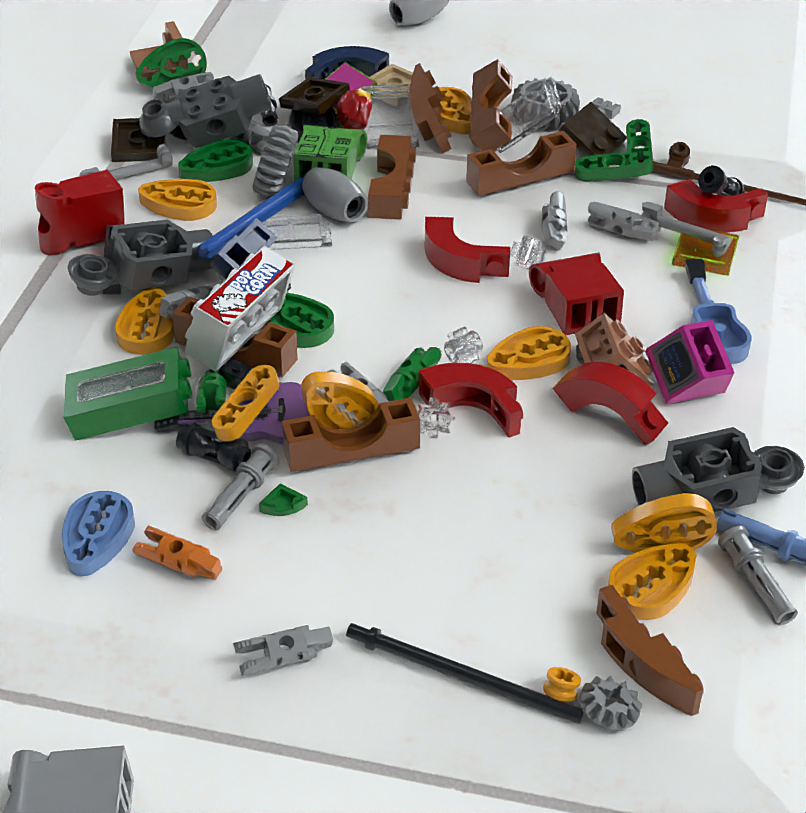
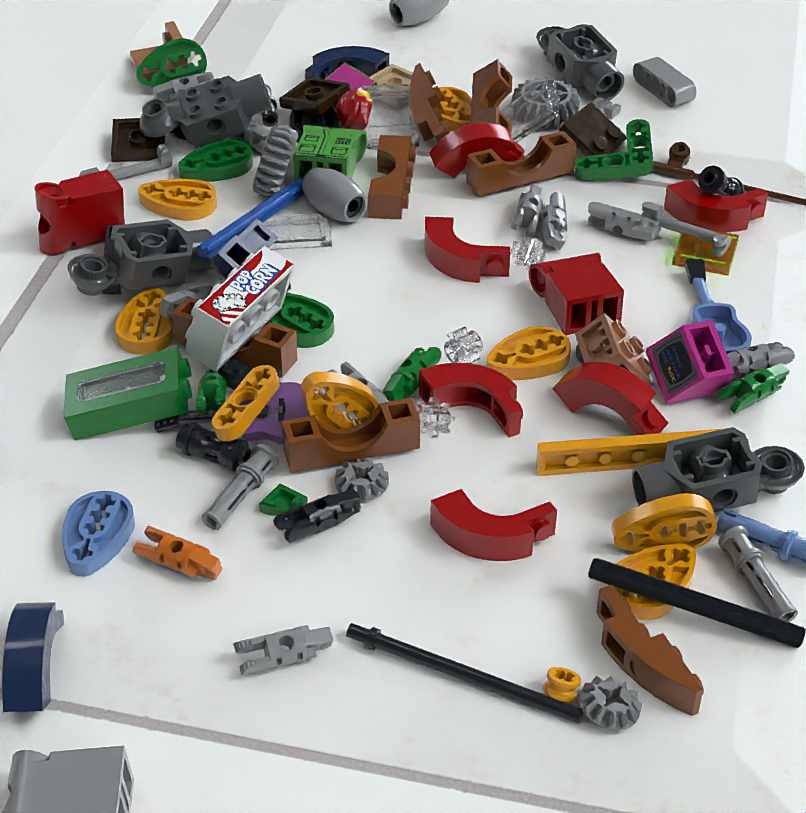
(28, 656): none -> dark blue arch
(318, 515): none -> black hinge
(366, 489): none -> light grey gear
(452, 150): none -> red arch
(490, 535): none -> red arch
(528, 210): none -> light grey hinge
(583, 58): none -> dark grey brick
(605, 453): none -> light orange plate
(664, 81): none -> light grey beam
(697, 602): none -> black axle
(754, 386): none -> green hinge
(759, 356): none -> light grey hinge

